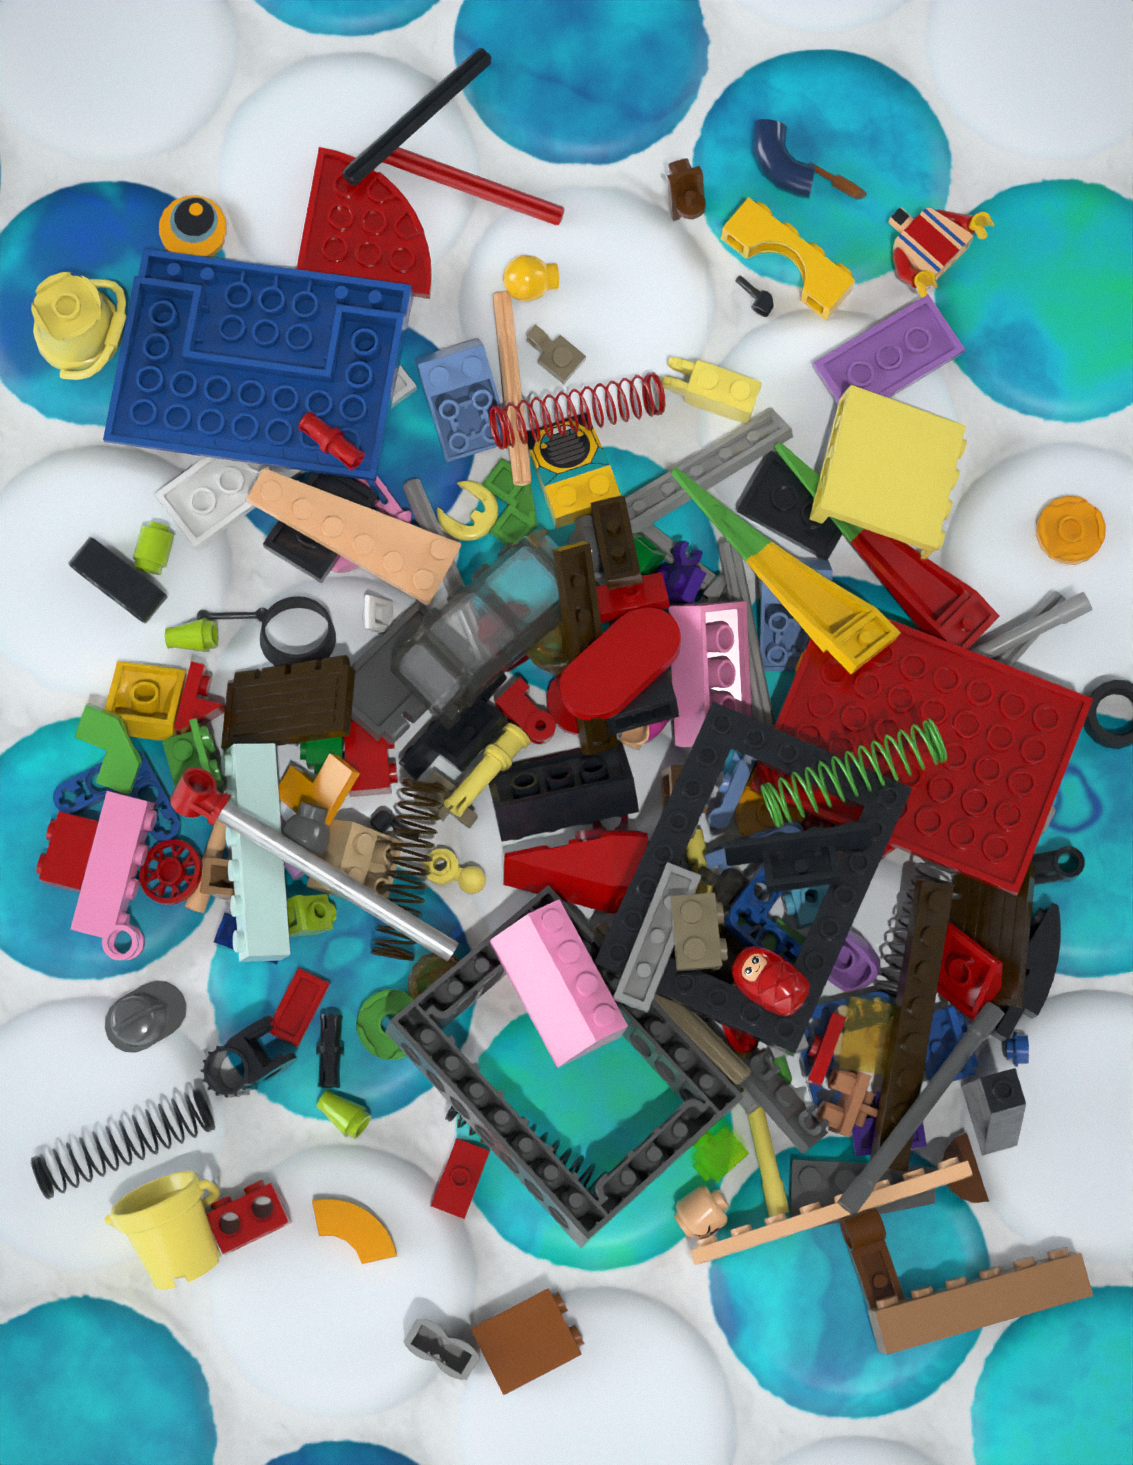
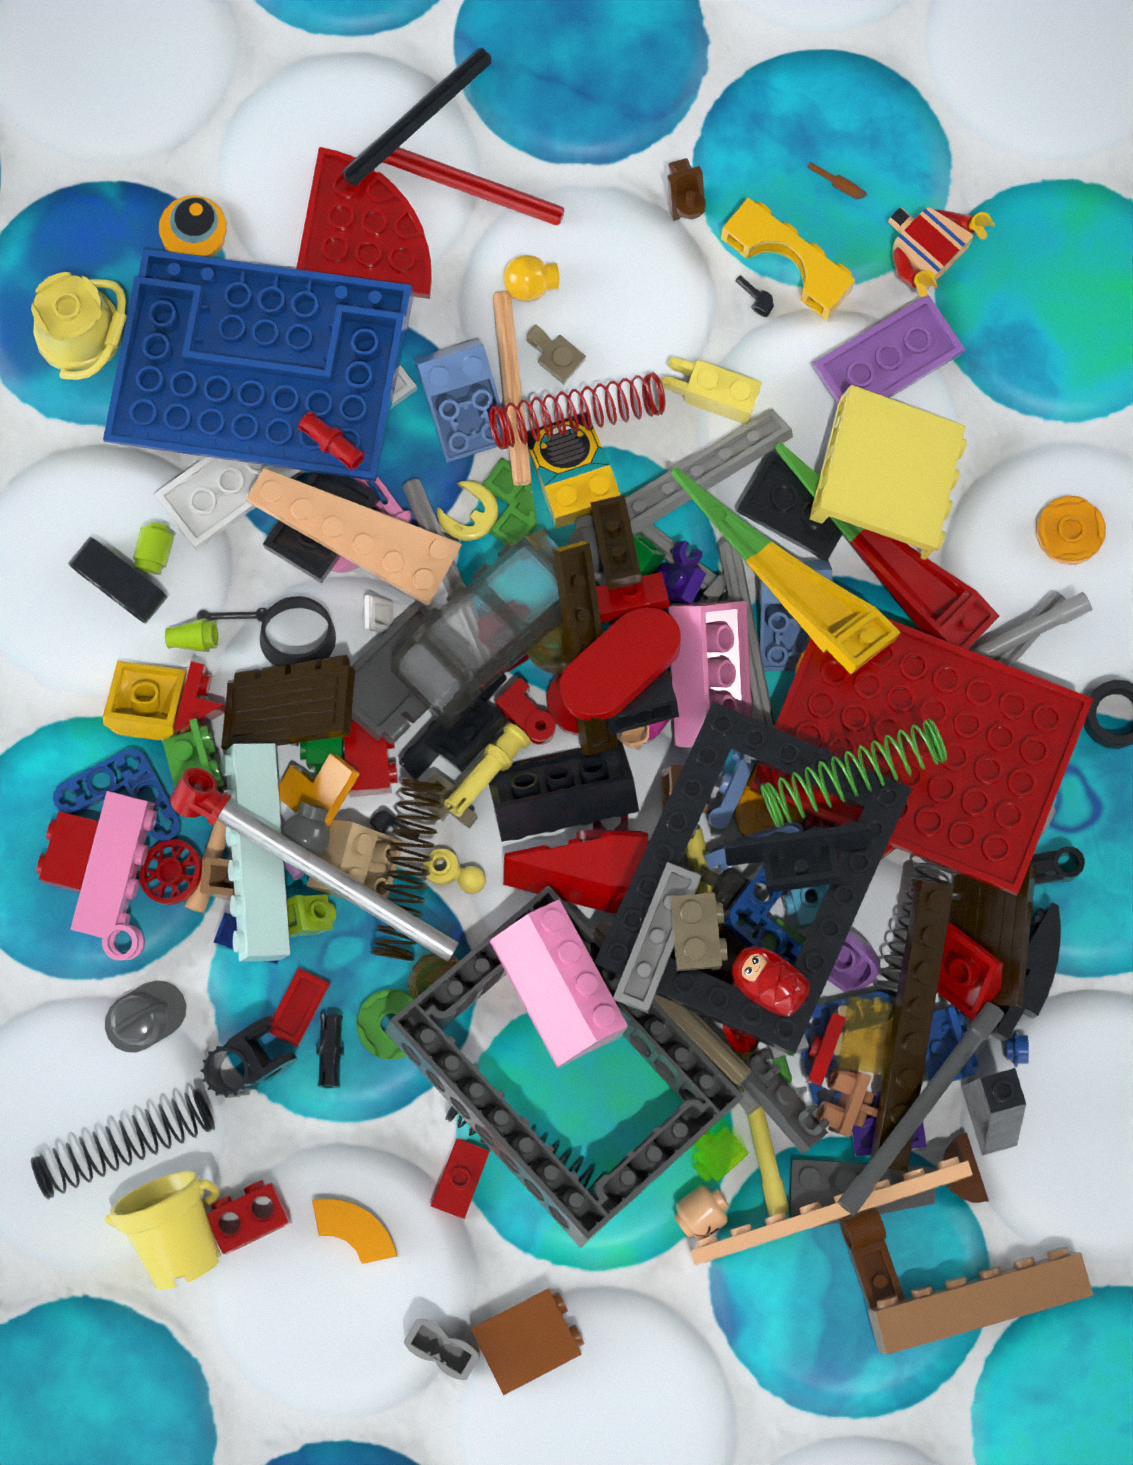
(109, 733): bright green tile -> none
(346, 1115): lime cone -> none
(777, 163): dark blue cylinder -> none

